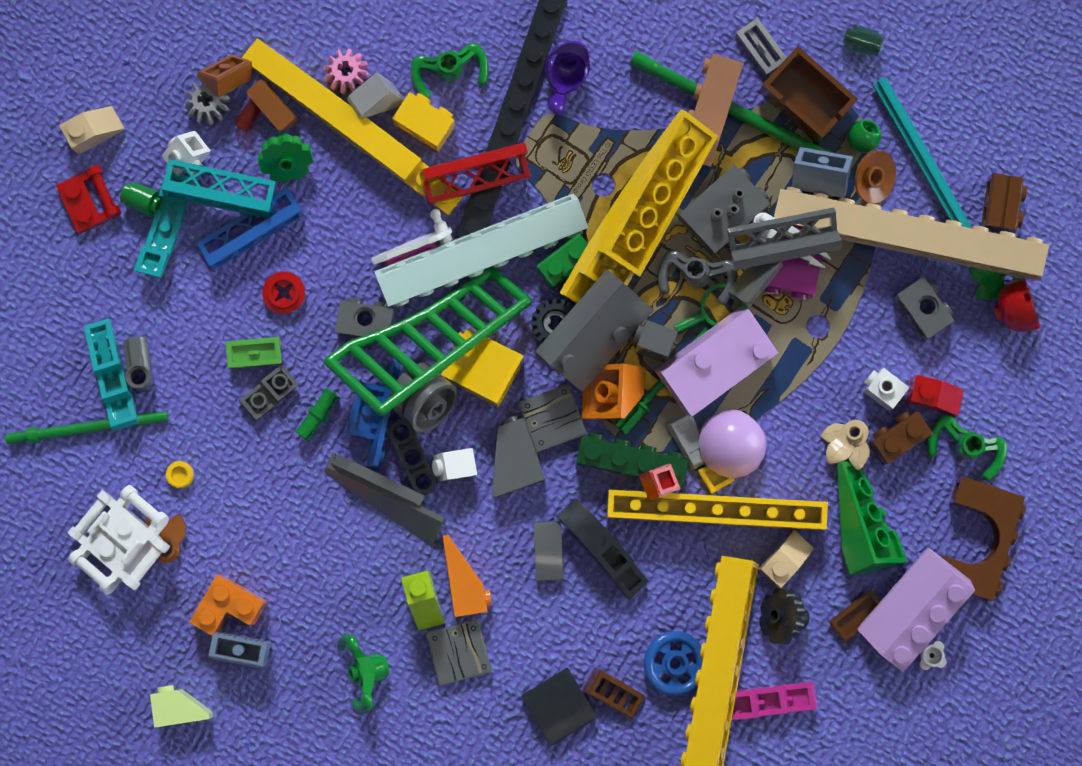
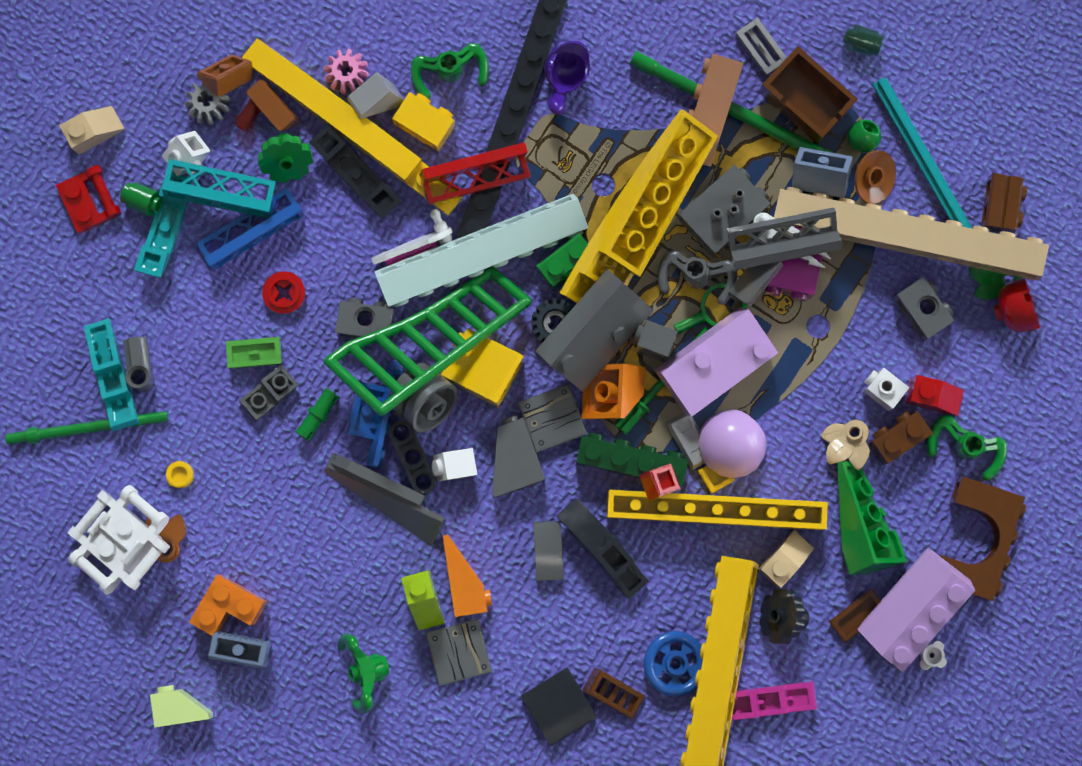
(355, 172): none -> black slope

